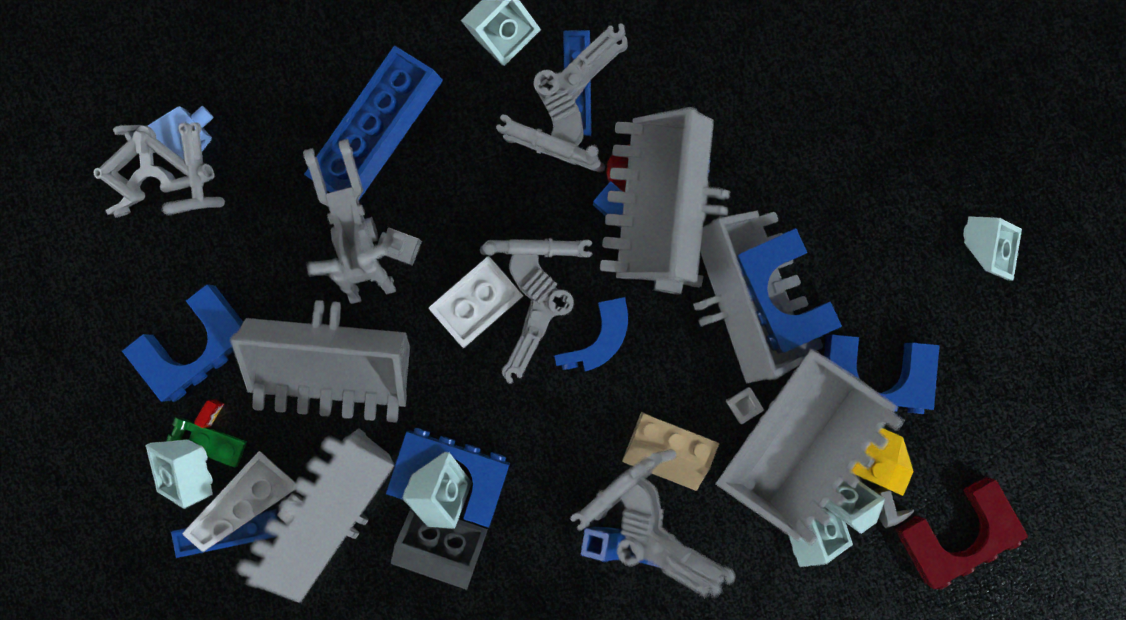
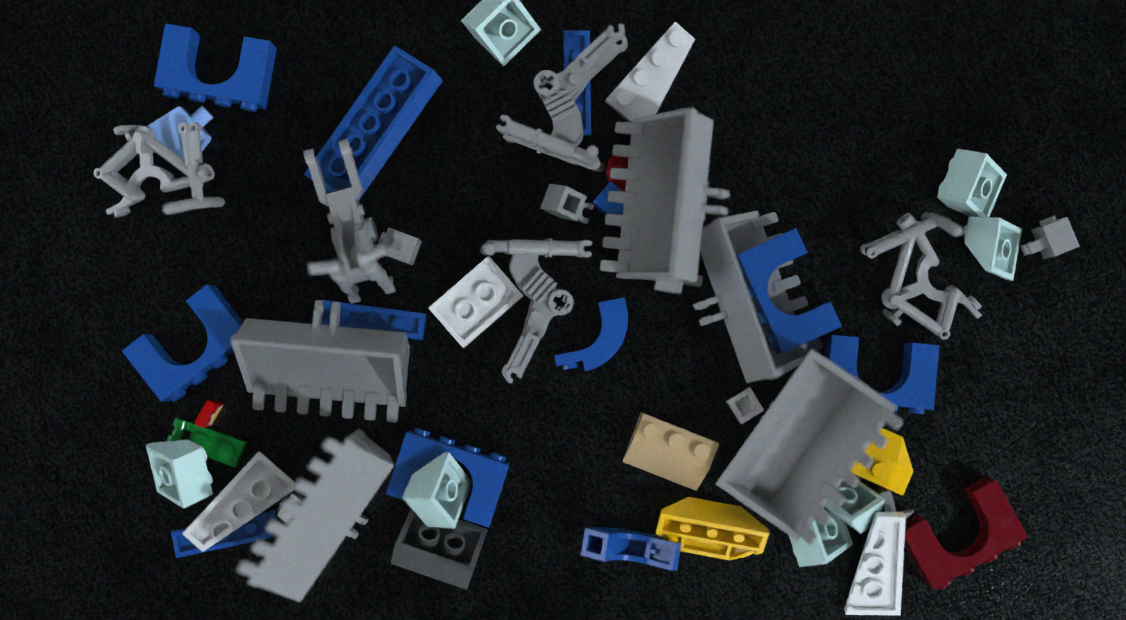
(246, 87): none -> blue arch
(378, 319): none -> blue tile
(565, 203): none -> light grey brick
(644, 529): light grey piece -> none
(651, 78): none -> white wing
(712, 529): none -> yellow wedge
(880, 568): none -> white wing
(896, 295): none -> light grey piece
(971, 183): none -> light aqua slope
(1051, 238): none -> light grey brick

